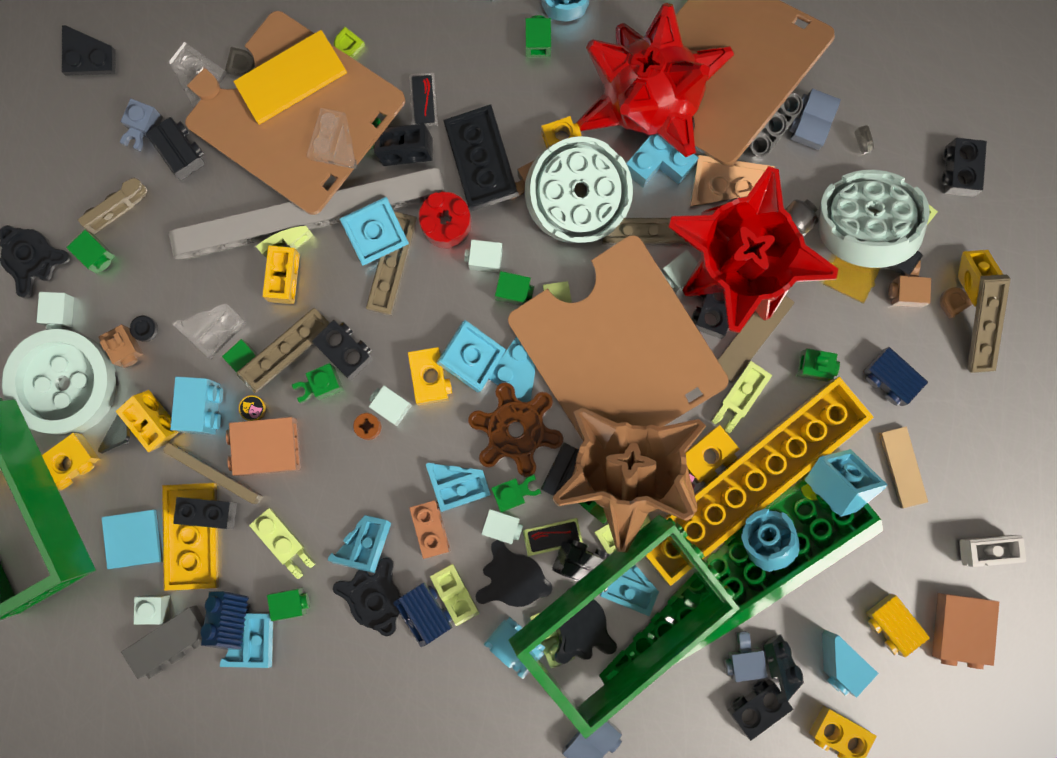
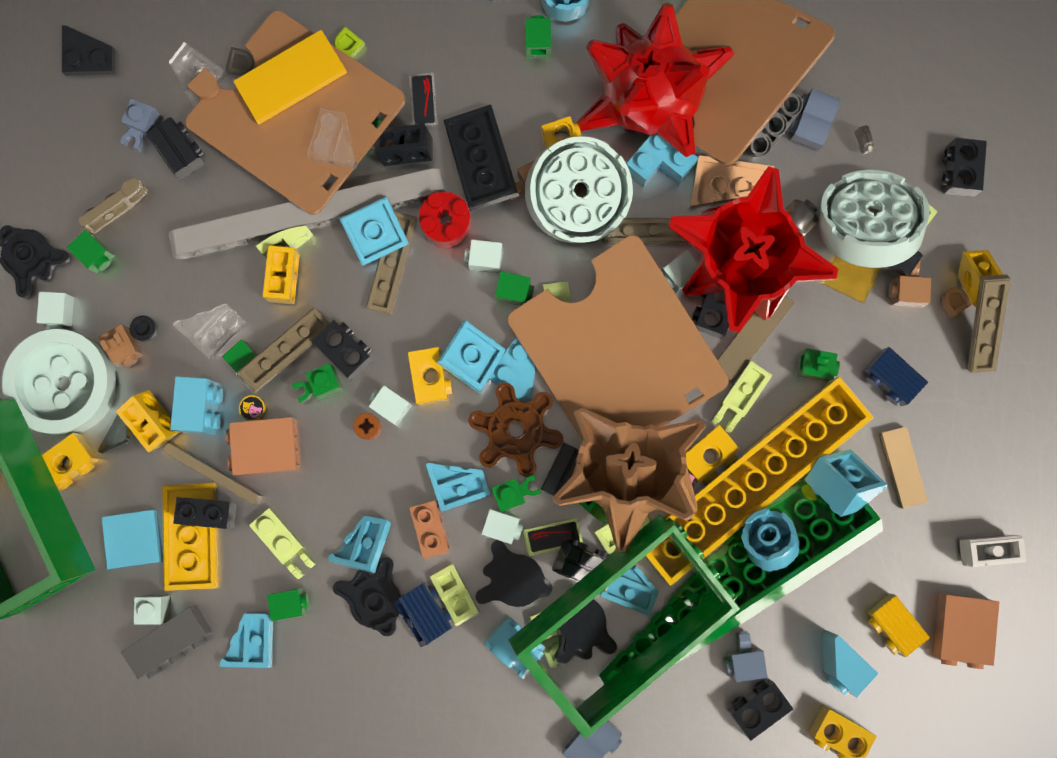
(224, 620): dark blue brick -> none
(783, 667): black wing -> none

